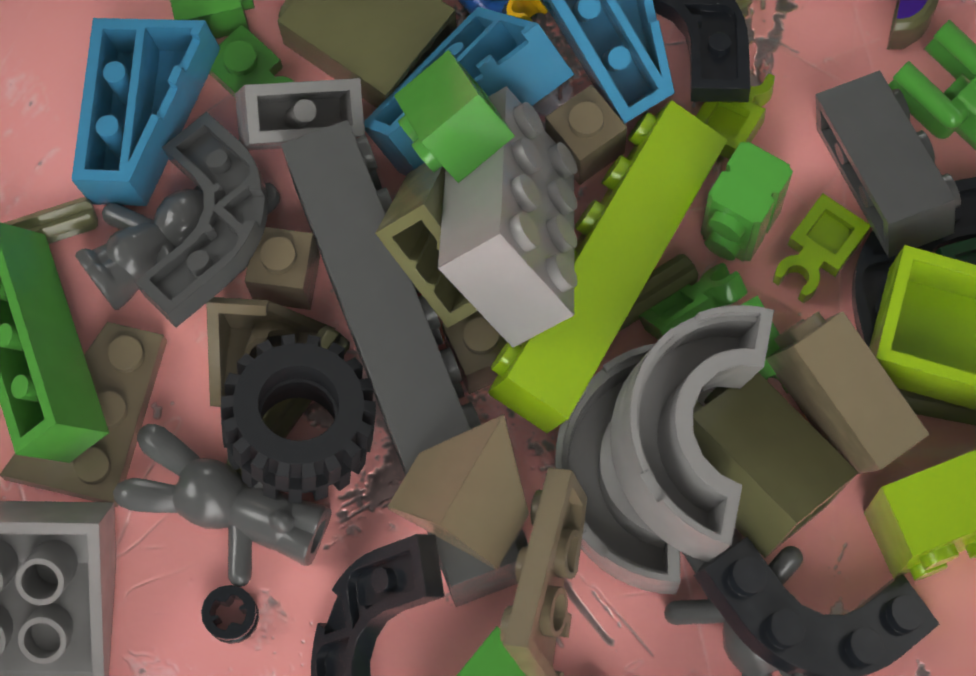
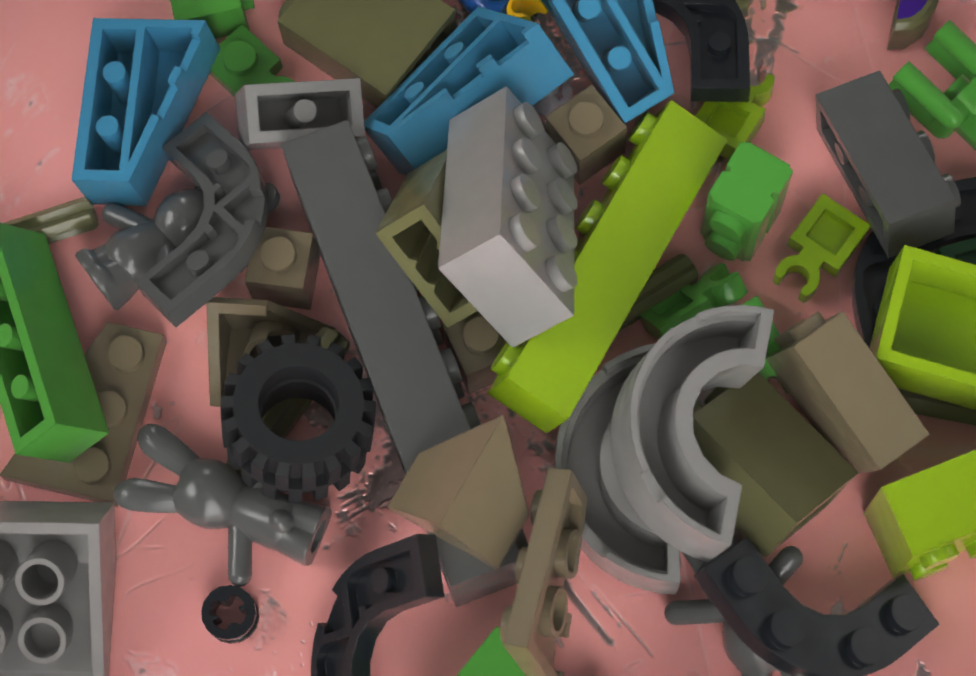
(451, 118): bright green brick -> none

